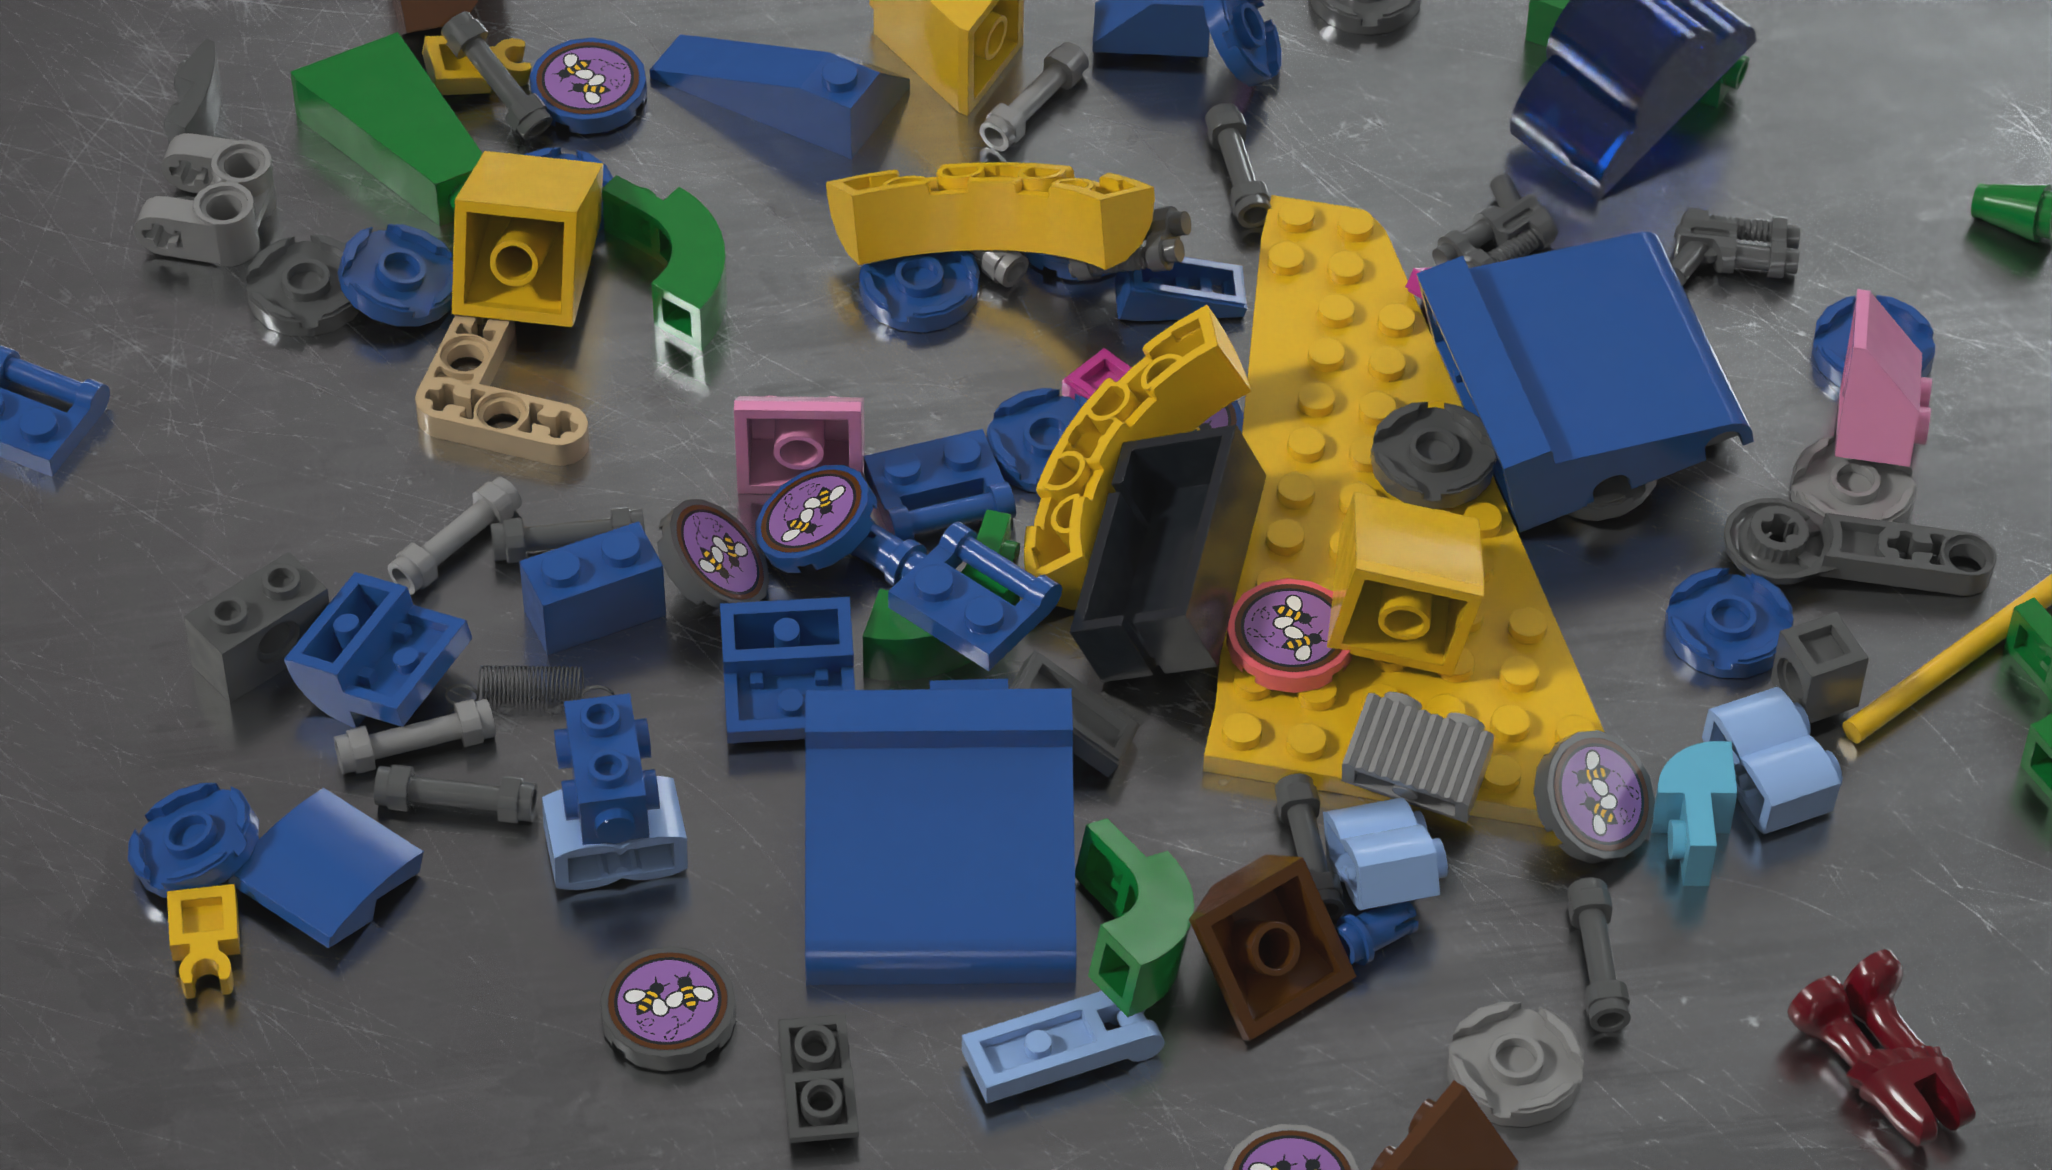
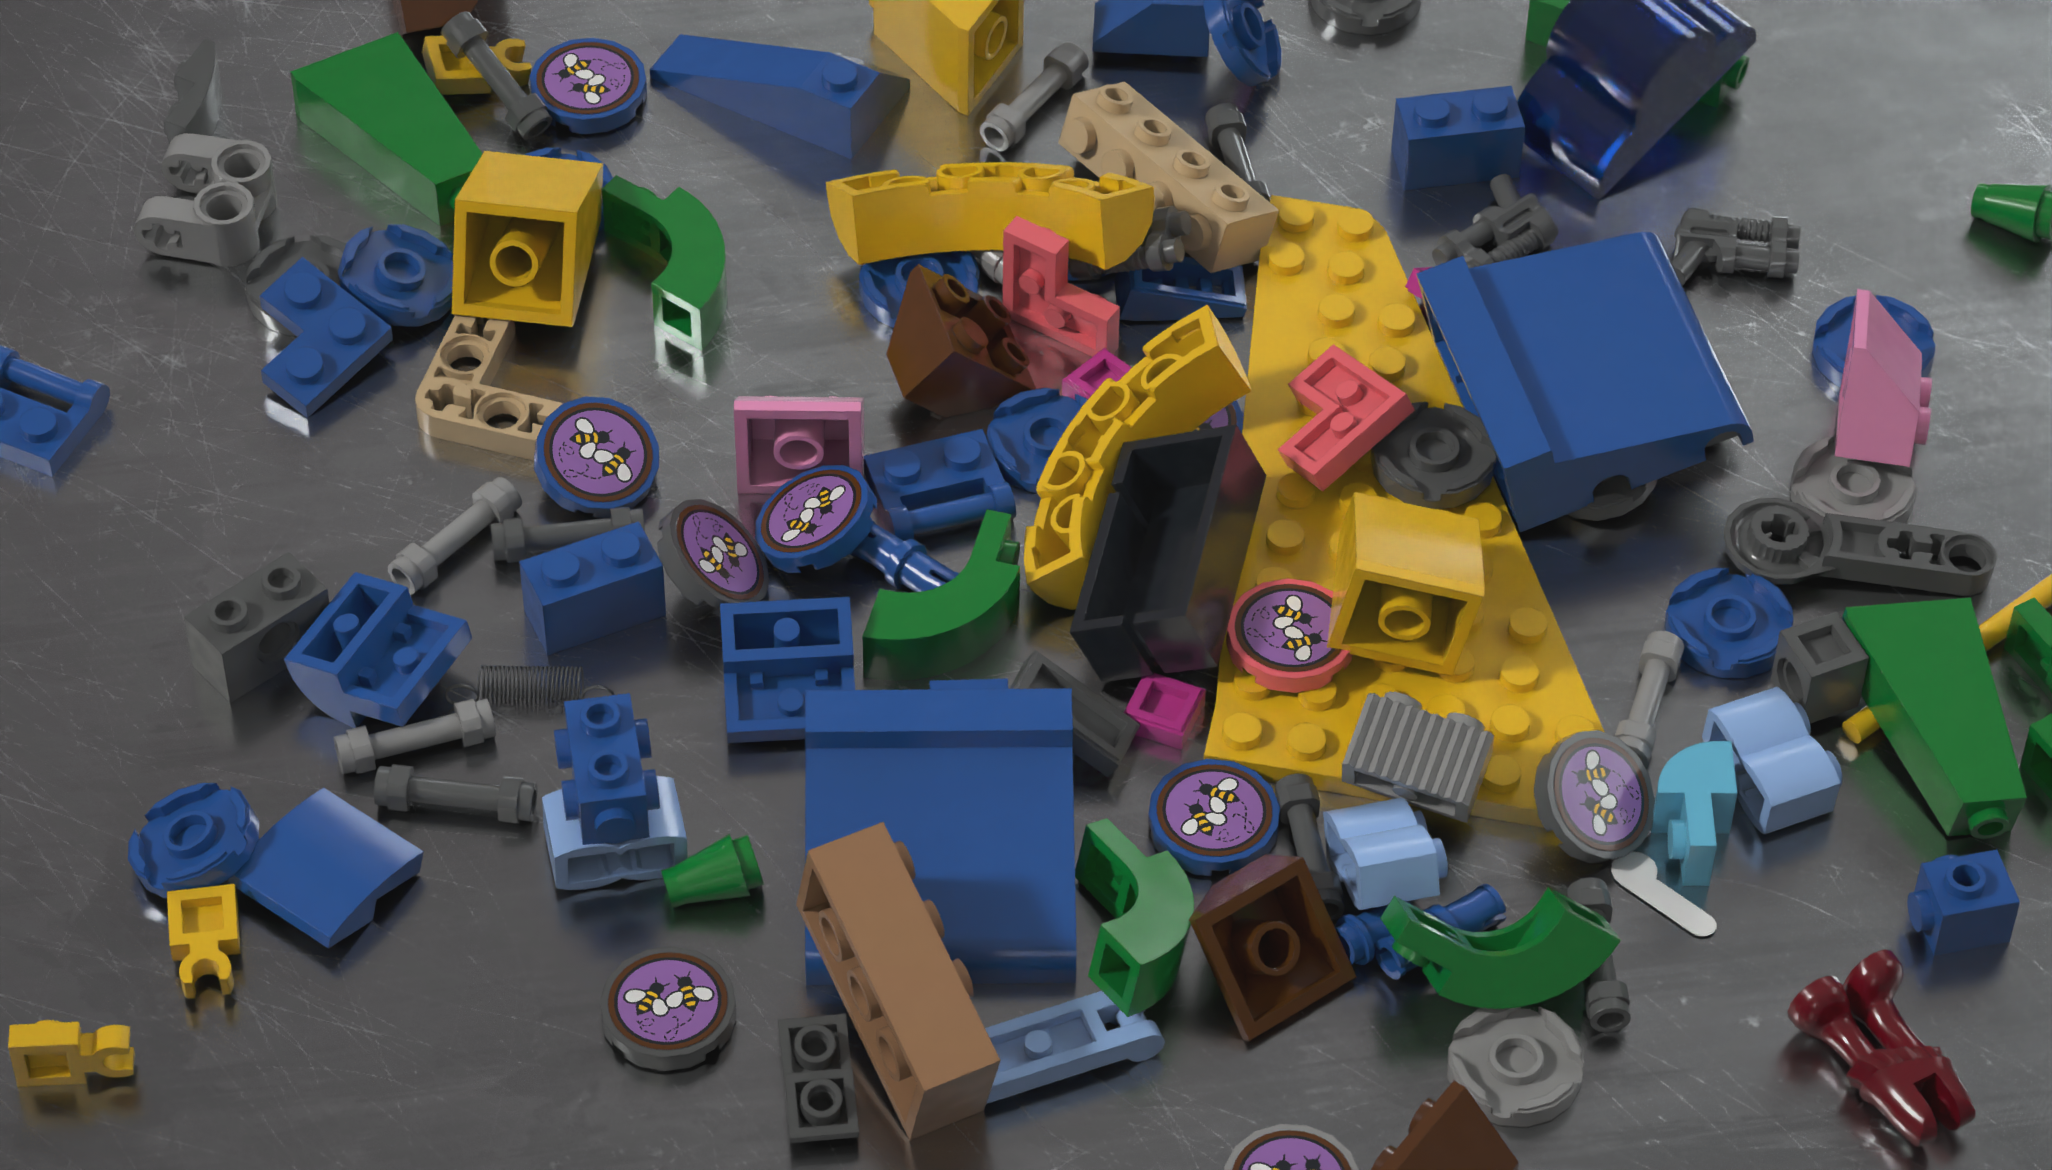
(62, 1054): none -> yellow plate
(332, 338): none -> blue plate
(596, 456): none -> tile
(714, 873): none -> green cone
(898, 979): none -> medium nougat brick
(954, 347): none -> reddish brown slope
(962, 610): blue plate -> none
(1043, 300): none -> coral plate
(1128, 136): none -> tan brick
(1165, 709): none -> dark pink tile
(1213, 816): none -> tile
(1352, 416): none -> coral plate
(1457, 137): none -> blue brick
(1470, 913): none -> blue pin
(1509, 966): none -> green arch
(1639, 874): none -> white sticker
(1658, 665): none -> light grey bar
(1941, 710): none -> green slope
(1964, 902): none -> blue brick

